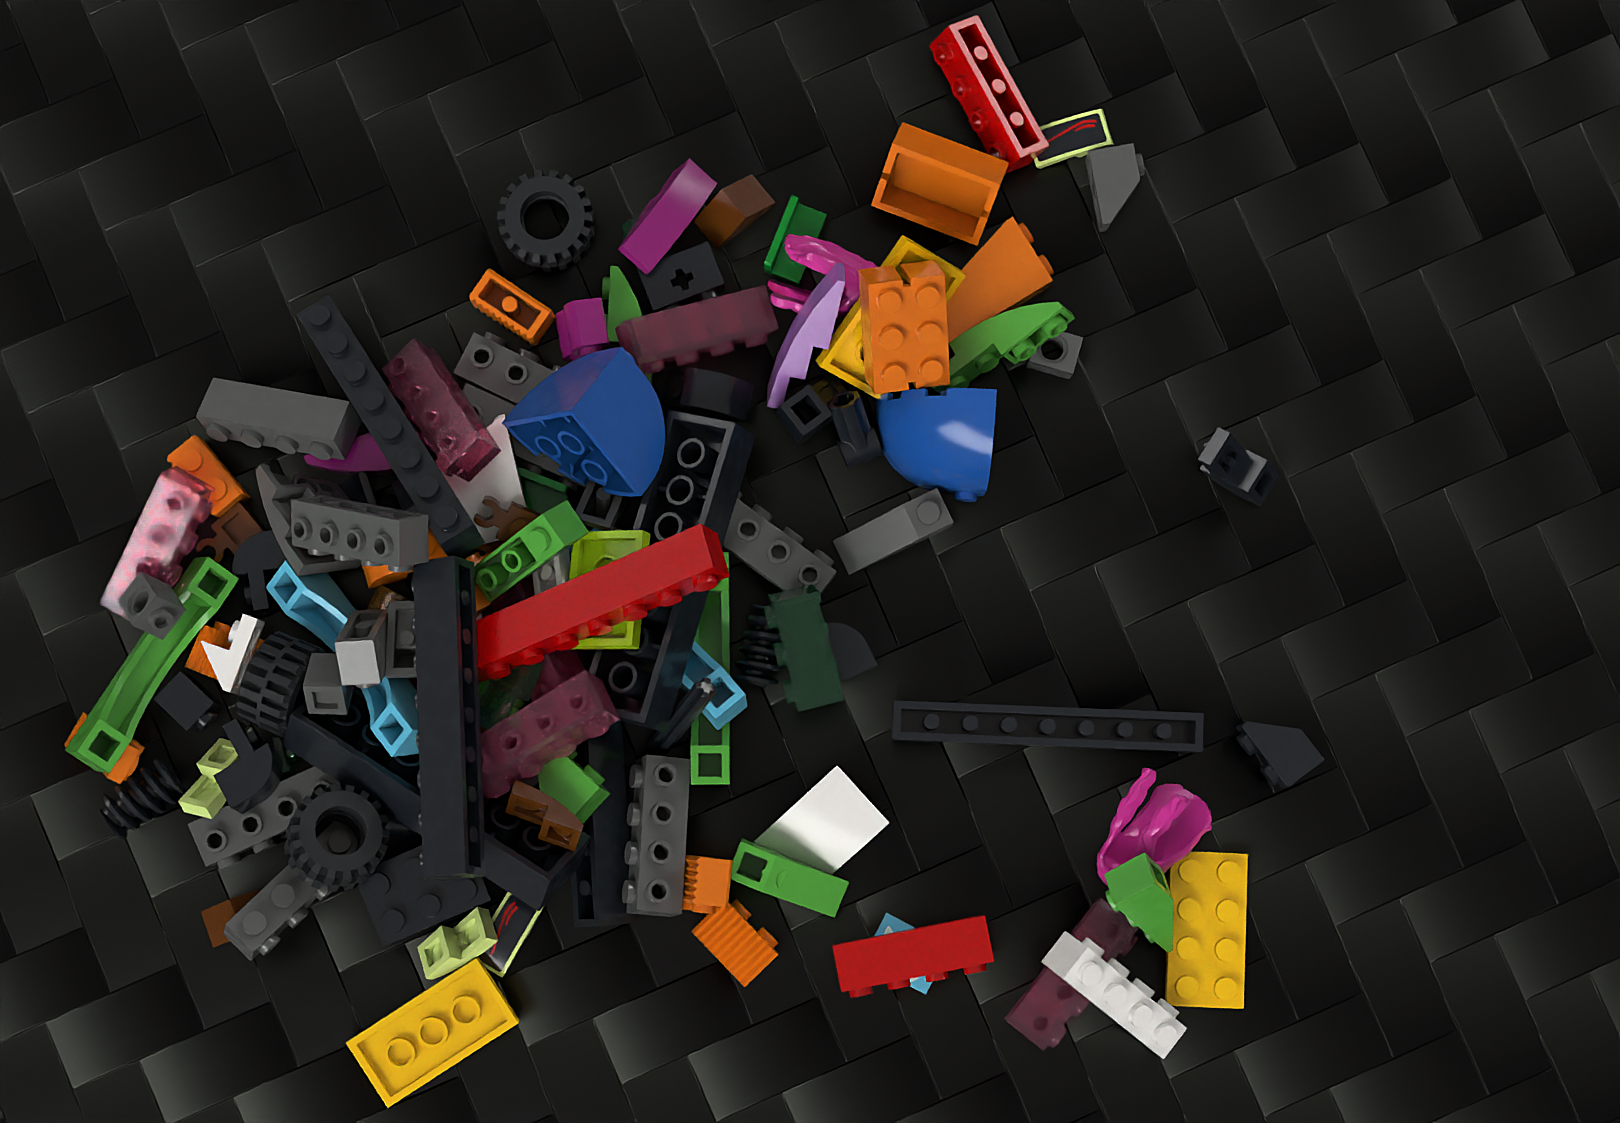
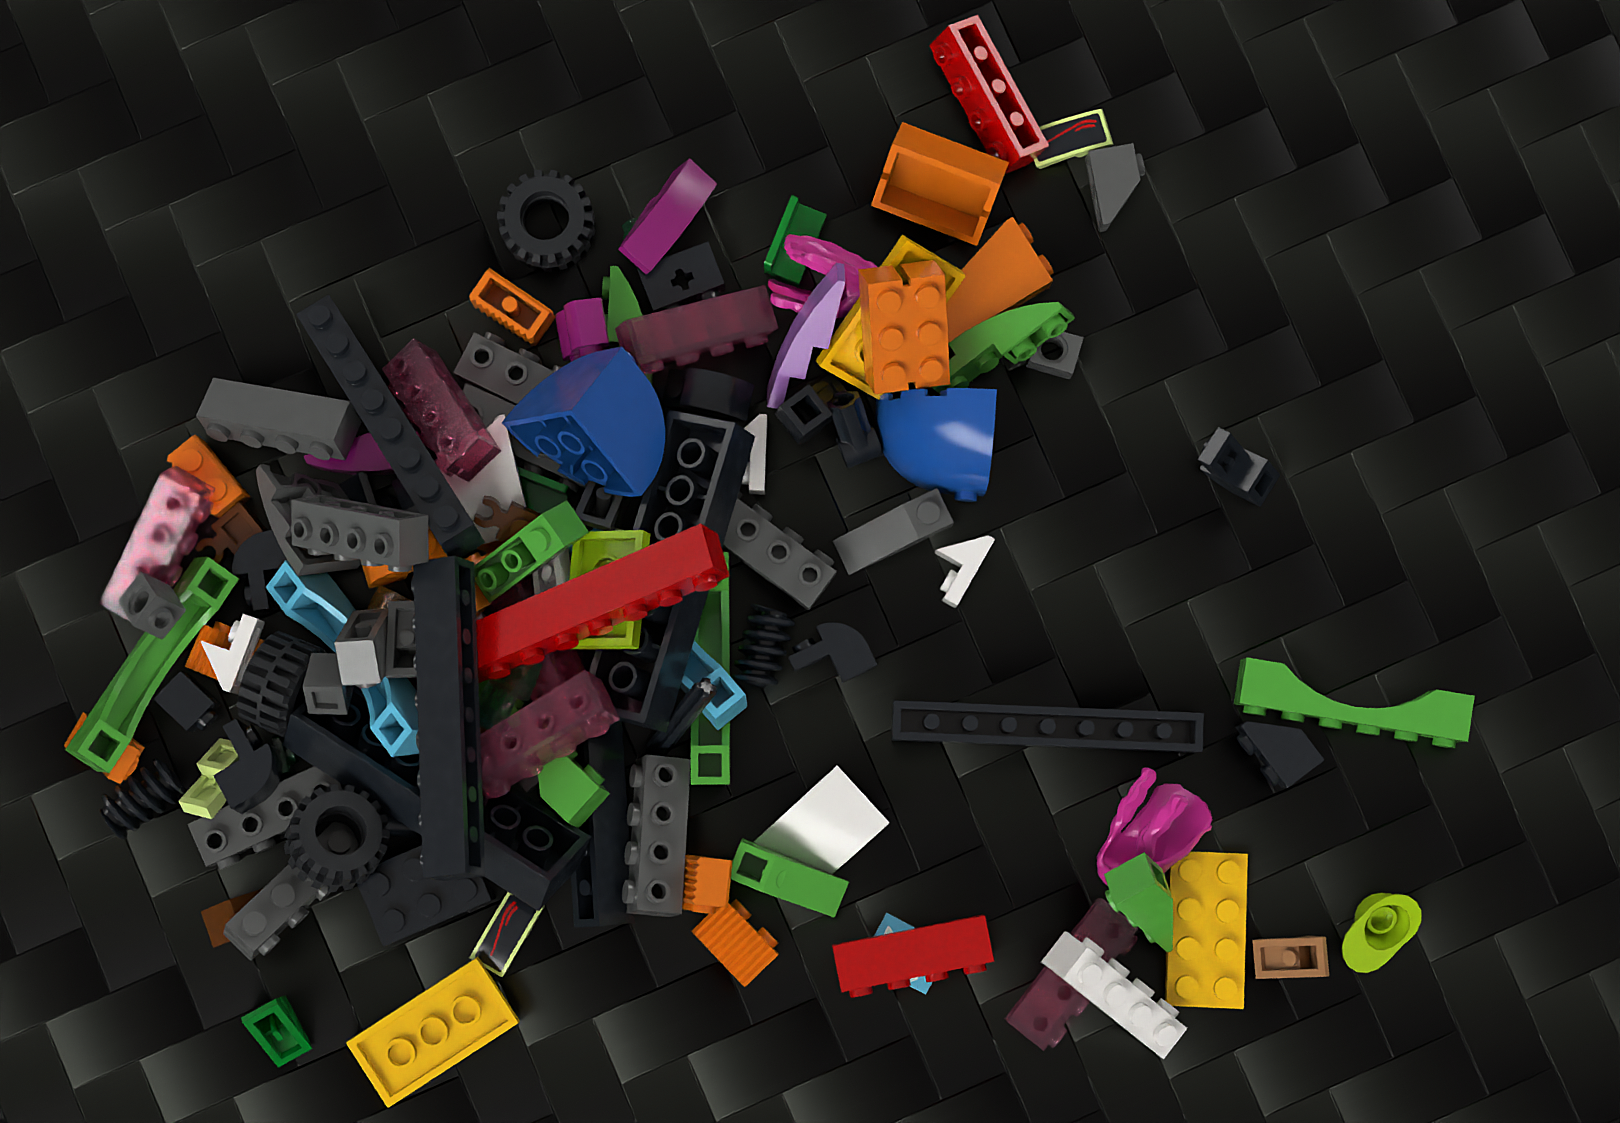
(278, 1030): none -> green slope
(454, 947): yellowish green slope -> none
(556, 821): reddish brown slope -> none
(733, 210): reddish brown slope -> none
(755, 469): none -> white slope
(803, 647): clear green wedge -> none
(968, 557): none -> white slope
(1275, 688): none -> bright green arch
(1291, 957): none -> medium nougat slope
(1380, 930): none -> lime piece

